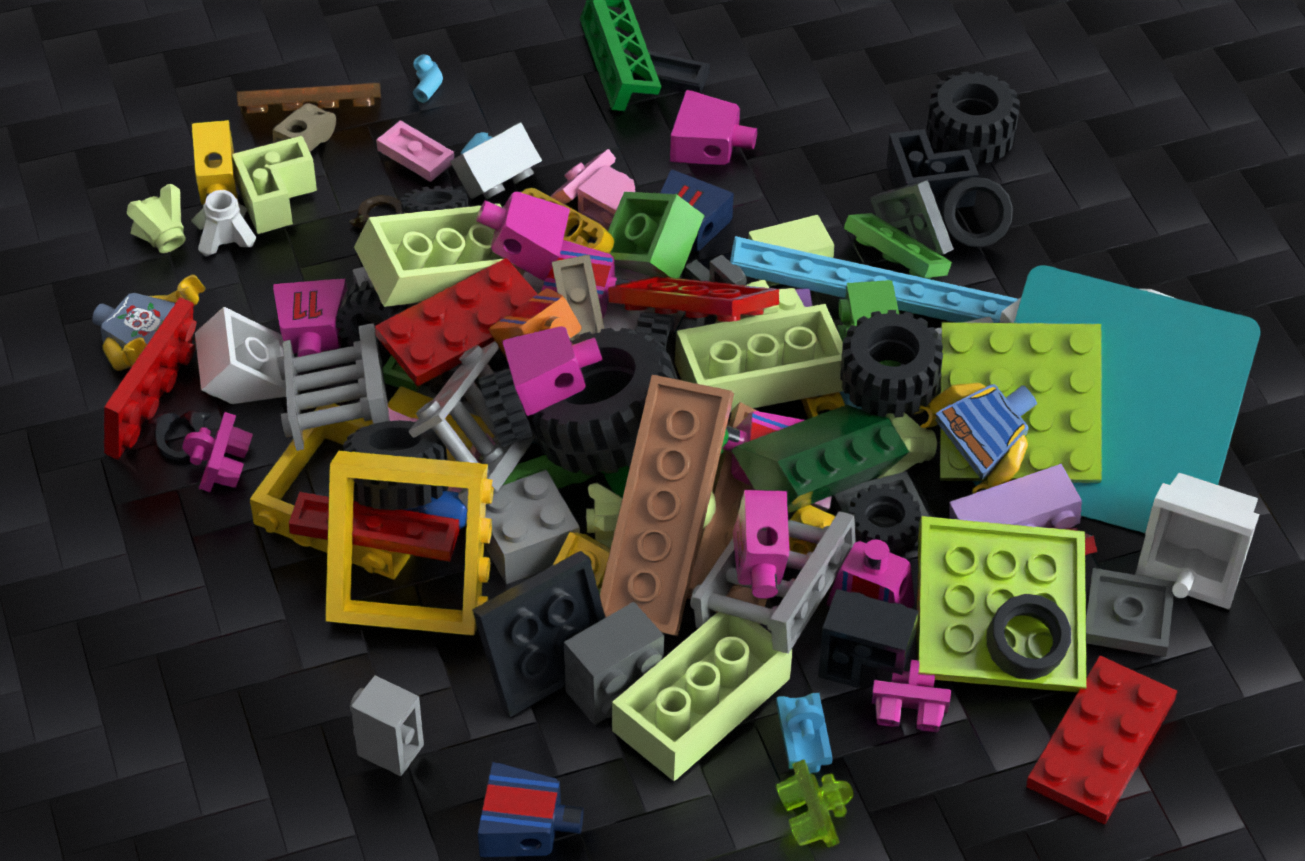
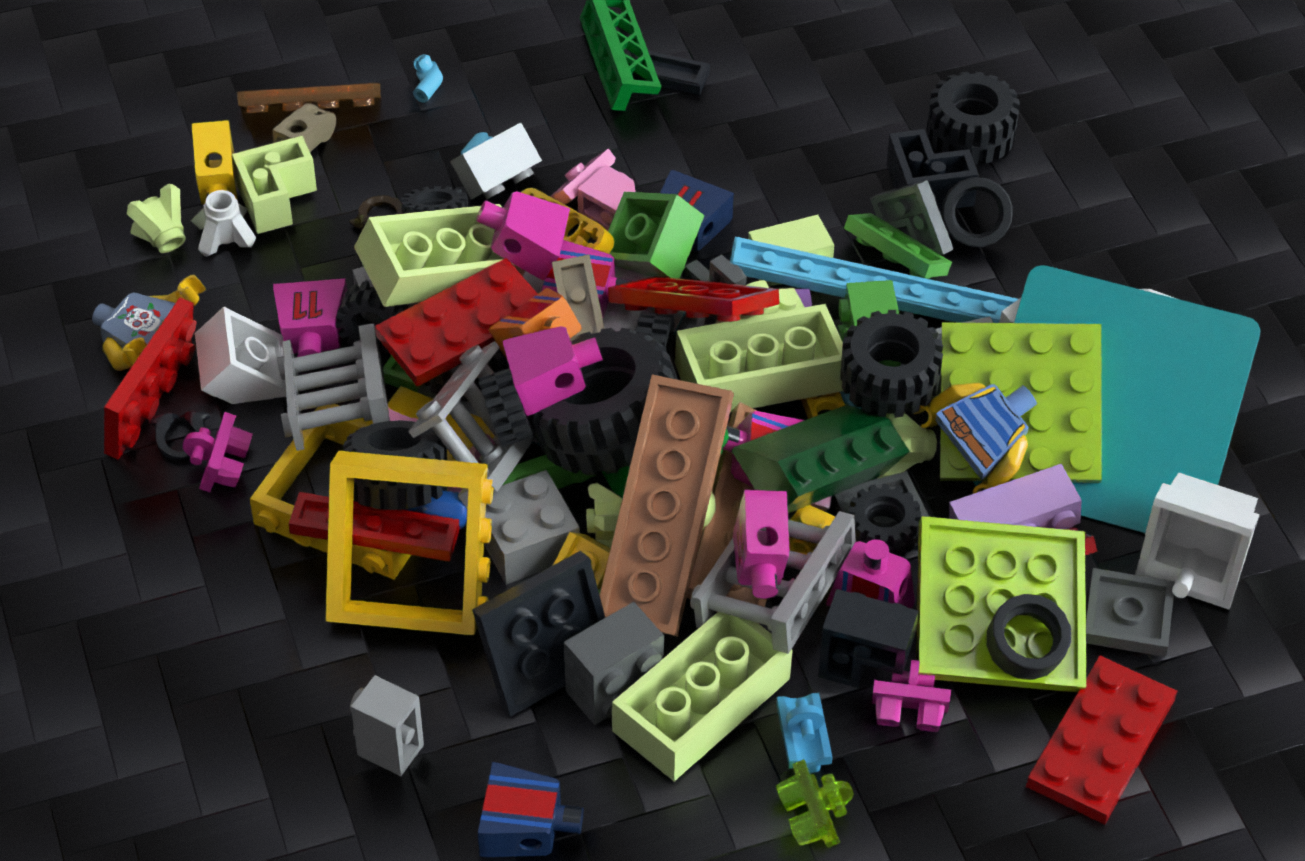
(415, 151): bright pink plate -> none
(708, 131): dark pink torso -> none

